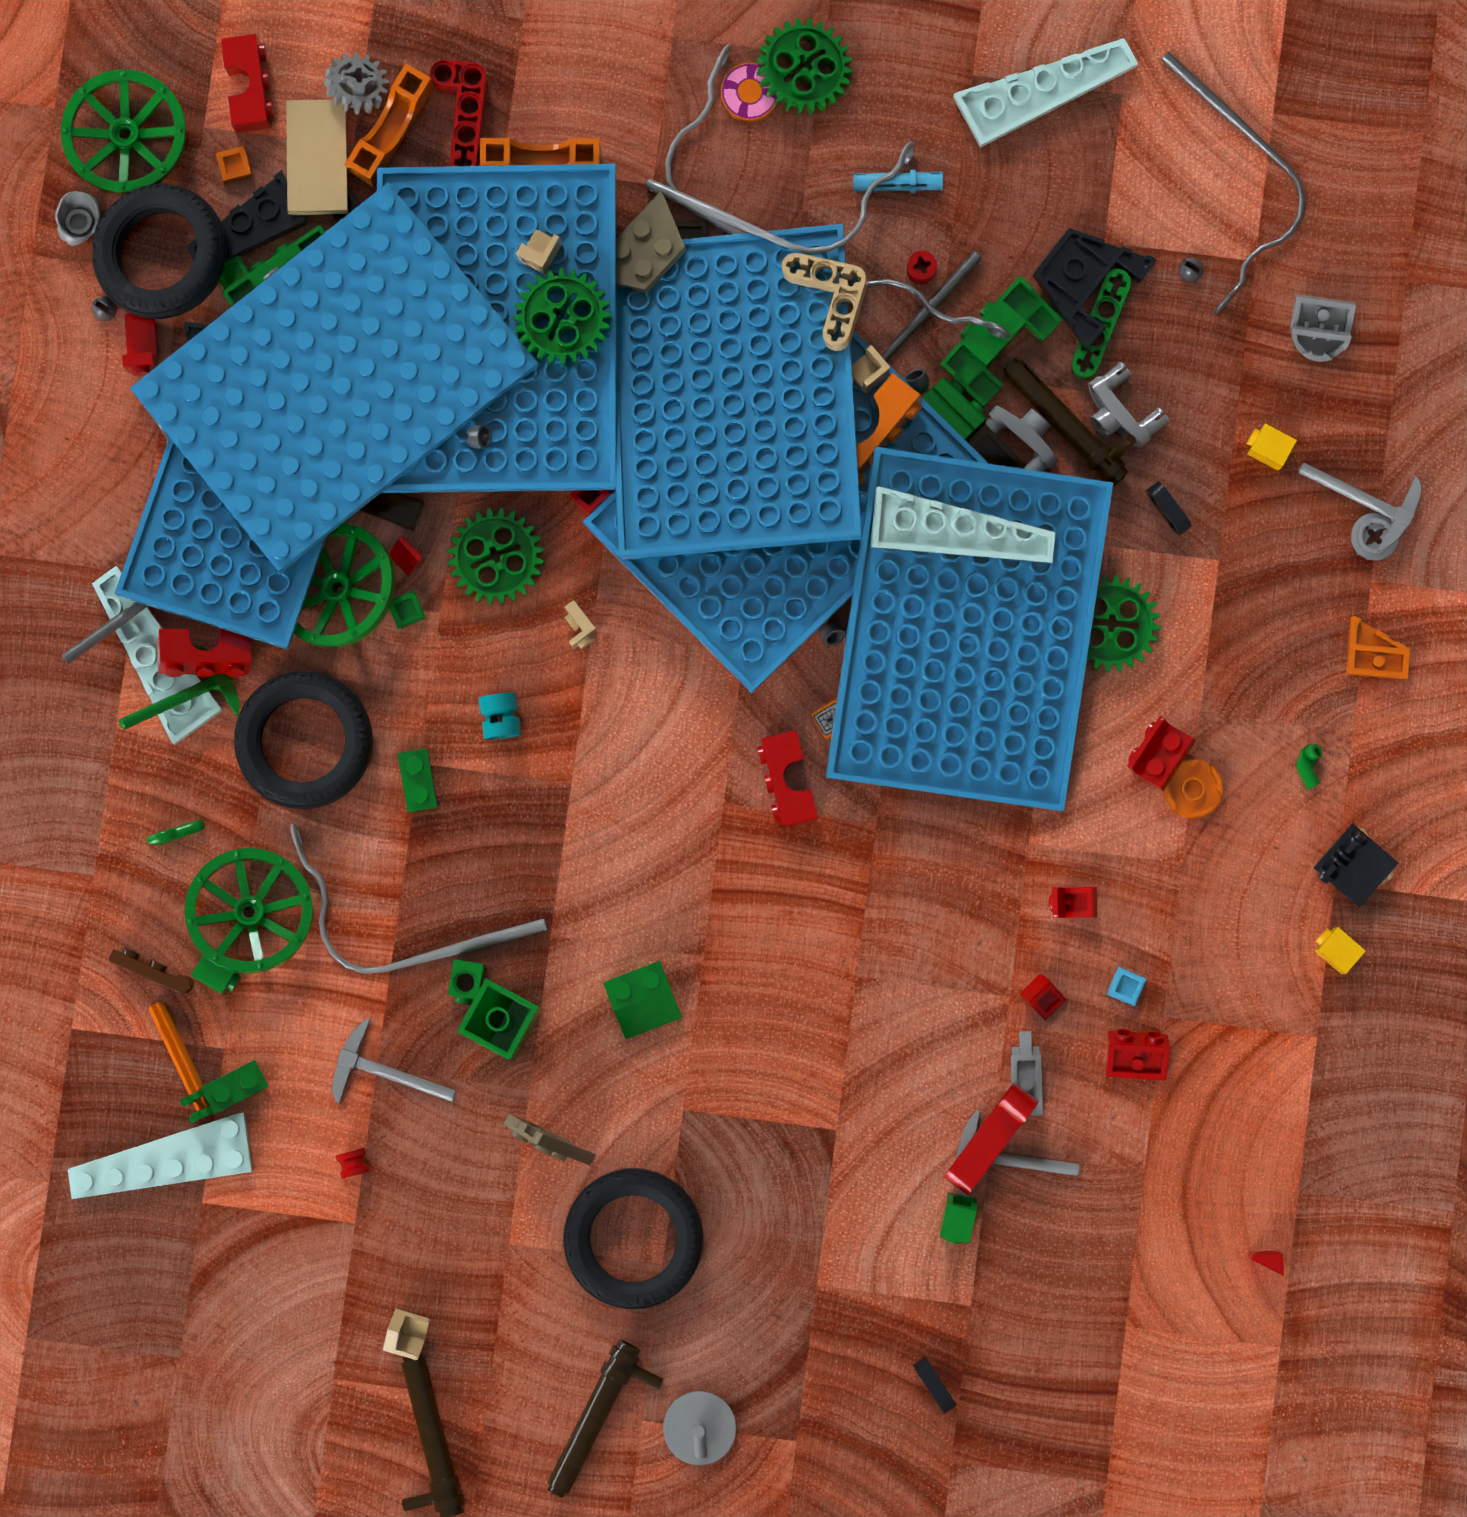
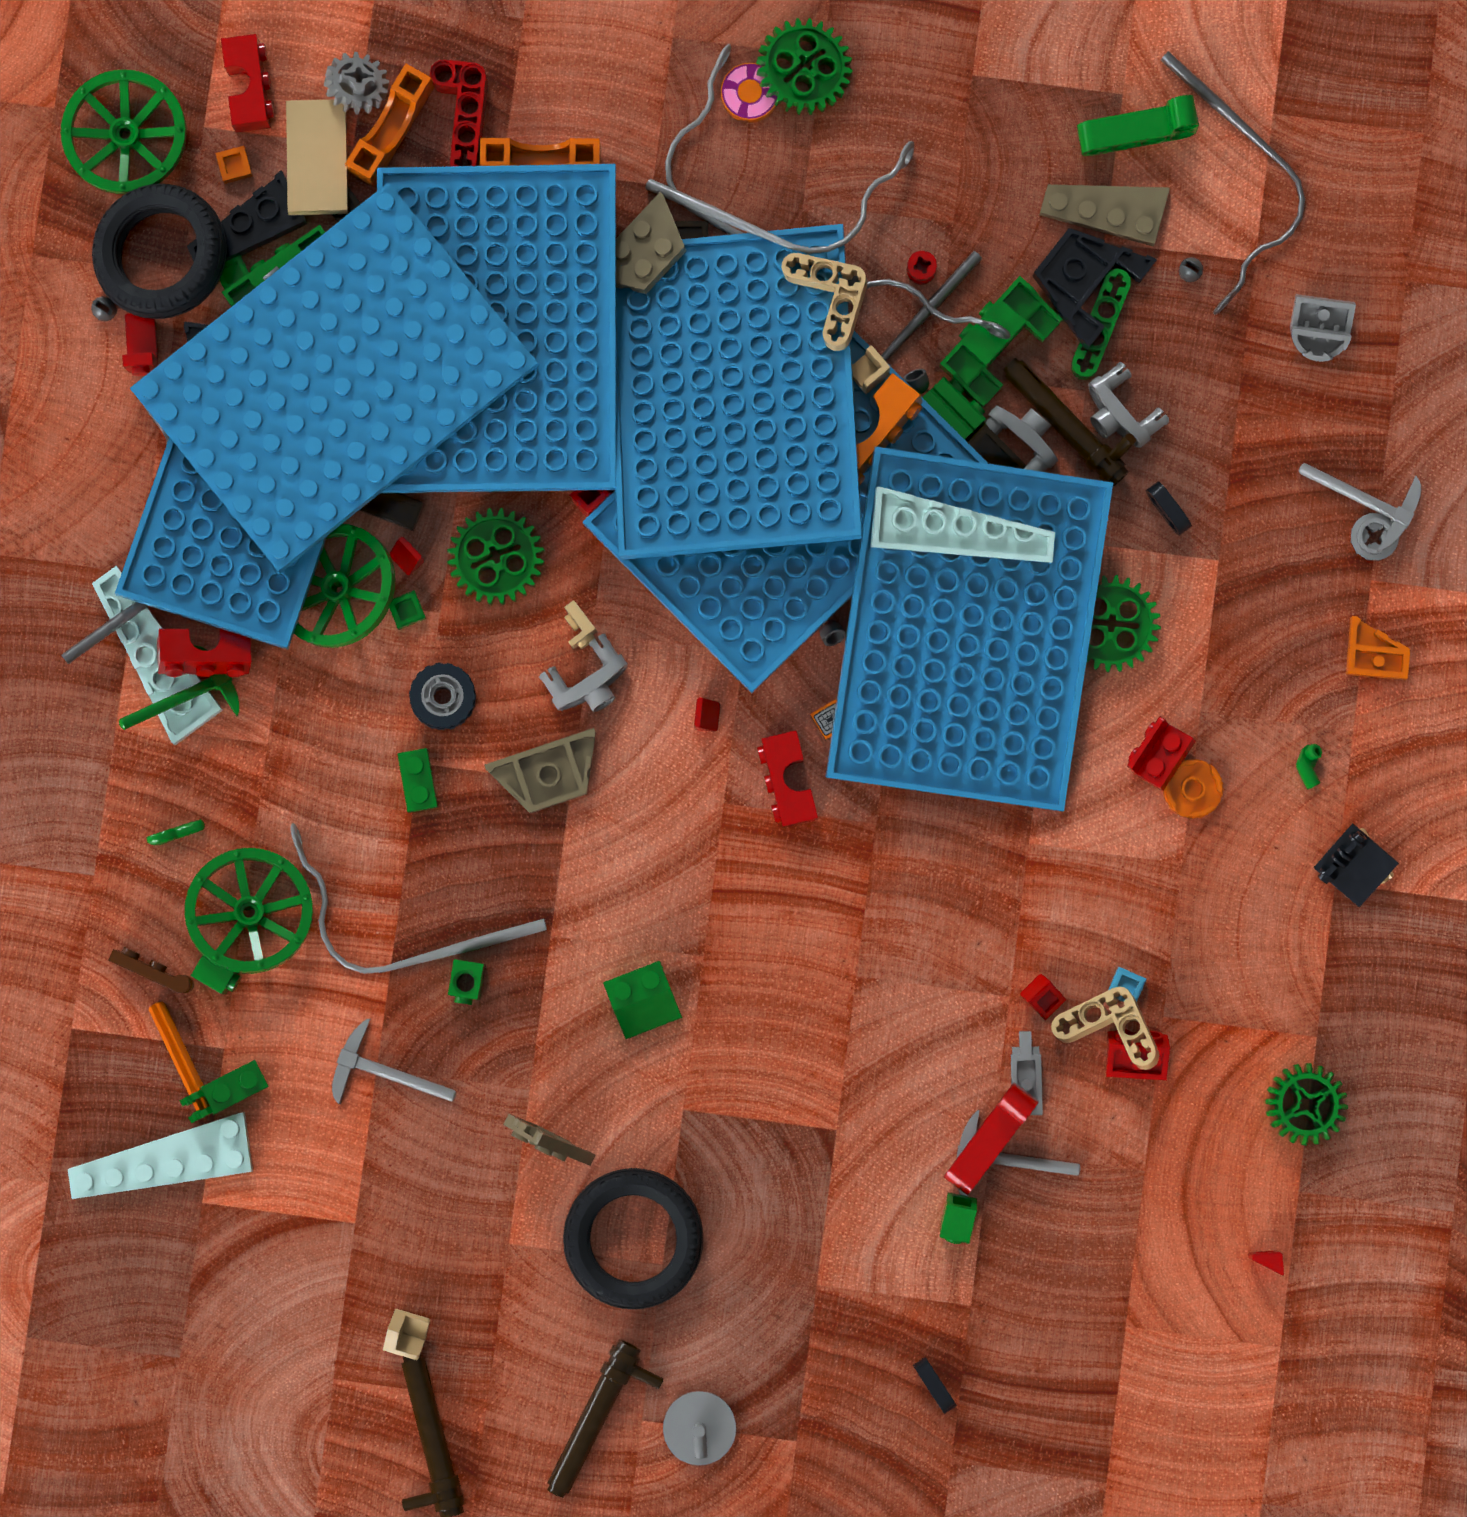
(77, 217): light grey hair -> none
(250, 730): black tyre -> none
(352, 1163): red wheel -> none
(442, 715): none -> black wheel
(479, 436): dark grey hinge -> none
(499, 1020): green slope -> none
(500, 705): teal wheel -> none
(539, 251): tan panel -> none
(547, 772): none -> dark tan wing
(586, 328): green gear -> none
(592, 689): none -> light grey connector
(707, 715): none -> red slope
(910, 181): medium azure pin -> none
(1021, 98): light aqua wing -> none
(1073, 902): red bracket -> none
(1113, 210): none -> dark tan wing
(1119, 1017): none -> tan beam
(1139, 128): none -> green beam
(1270, 446): yellow brick -> none
(1297, 1092): none -> green gear
(1338, 949): yellow brick -> none

